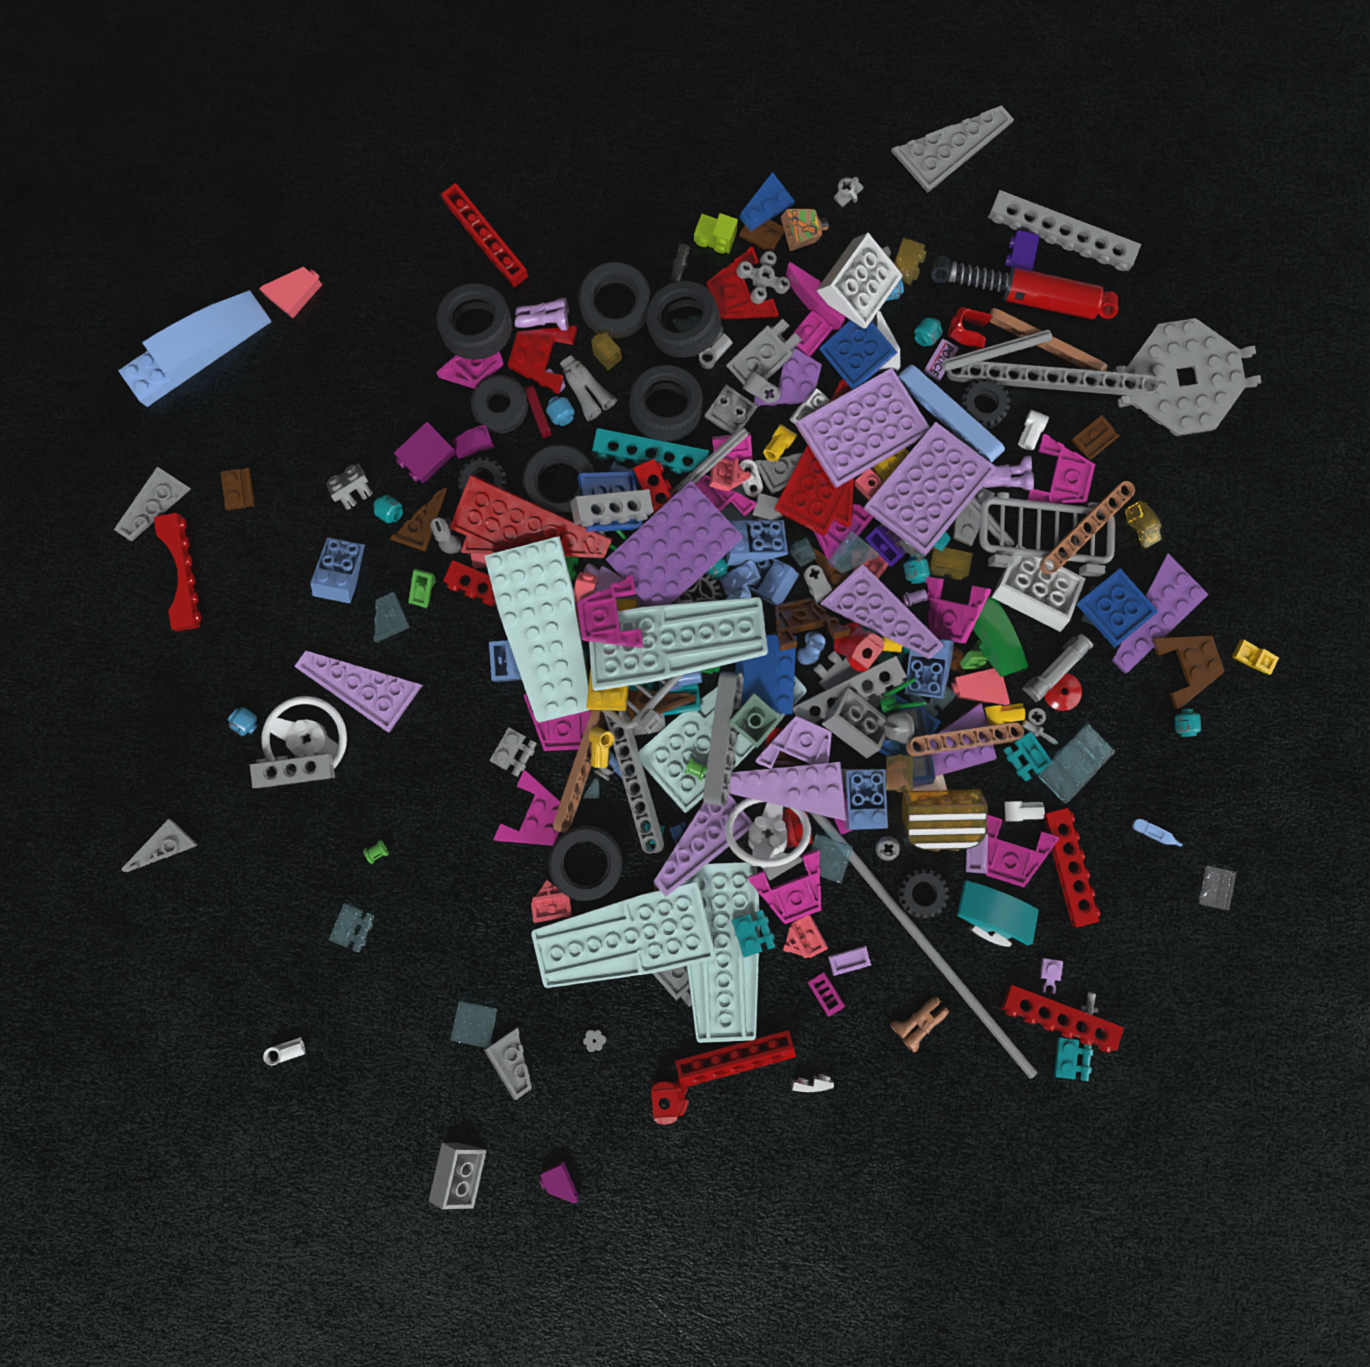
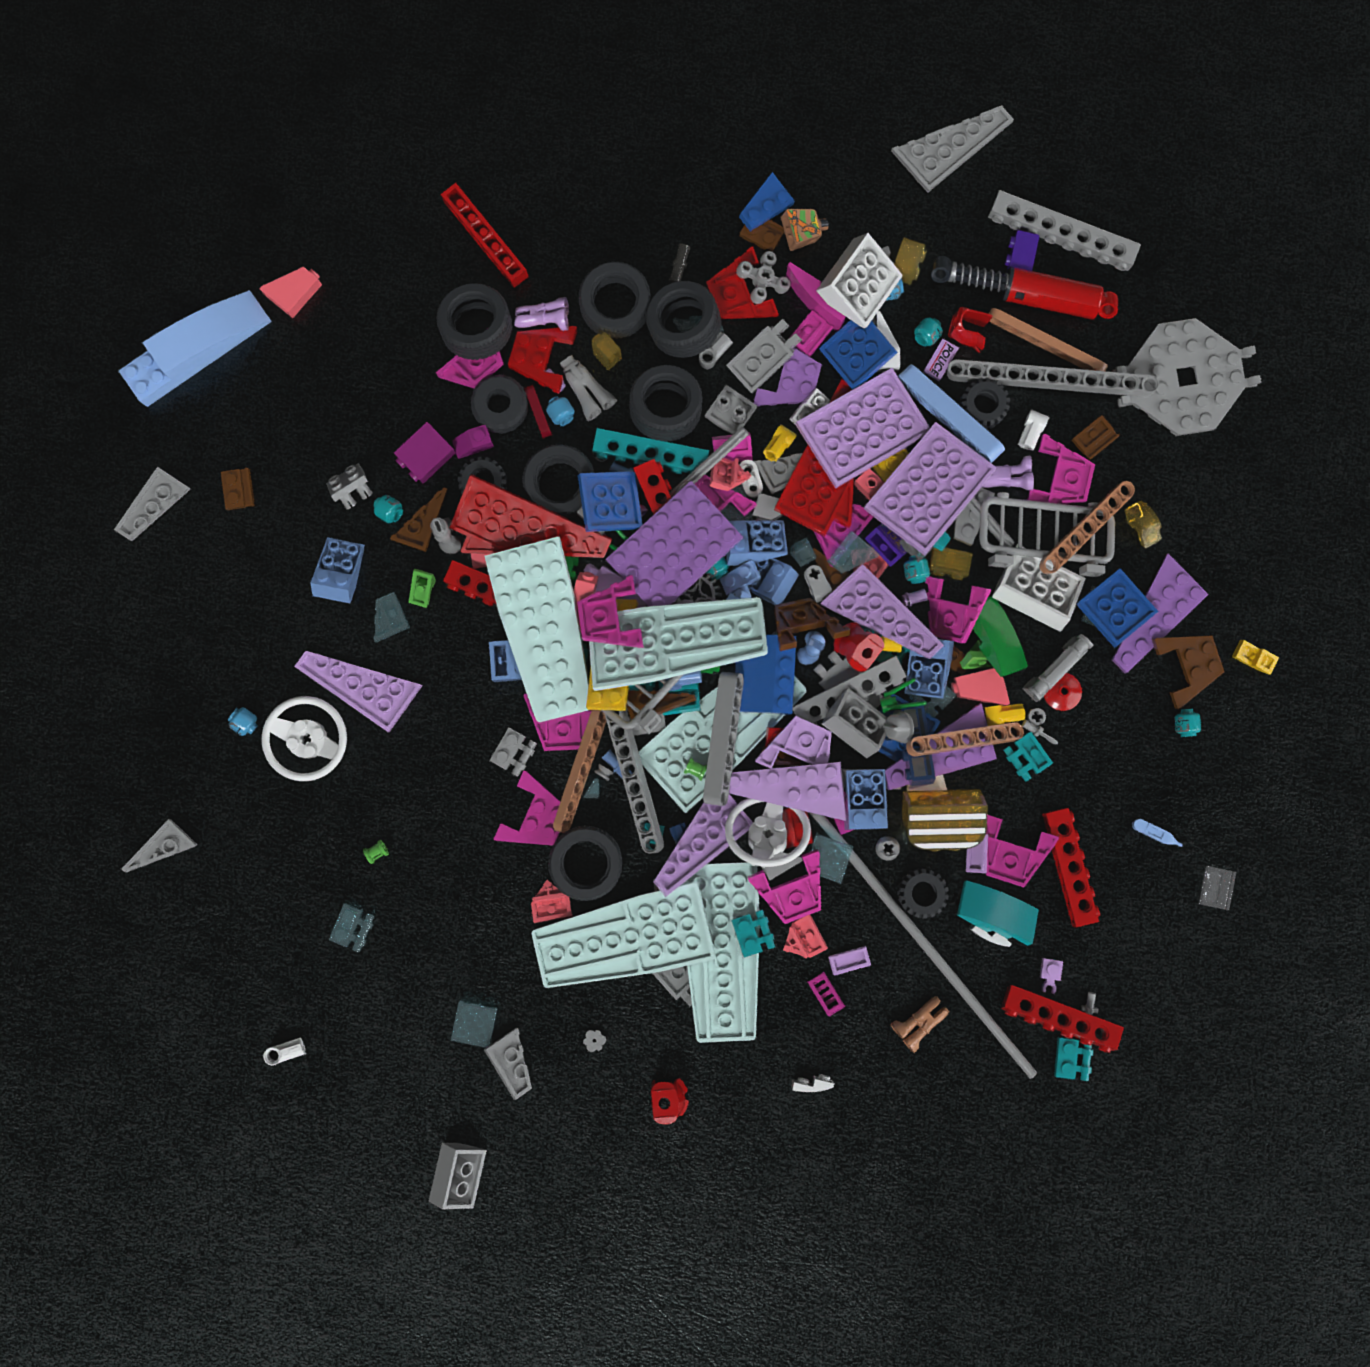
(183, 611): red arch -> none
(261, 777): light grey brick -> none
(558, 1182): magenta slope -> none
(601, 742): yellow piece -> none
(639, 500): light grey brick -> none
(716, 232): lime brick -> none
(735, 1059): red brick -> none
(755, 720): sand green slope -> none
(759, 386): light grey piece -> none
(848, 190): light grey piece -> none
(899, 773): clear yellow piece -> none
(997, 350): light grey axle -> none
(1018, 811): white piece -> none
(1076, 763): clear light blue plate -> none

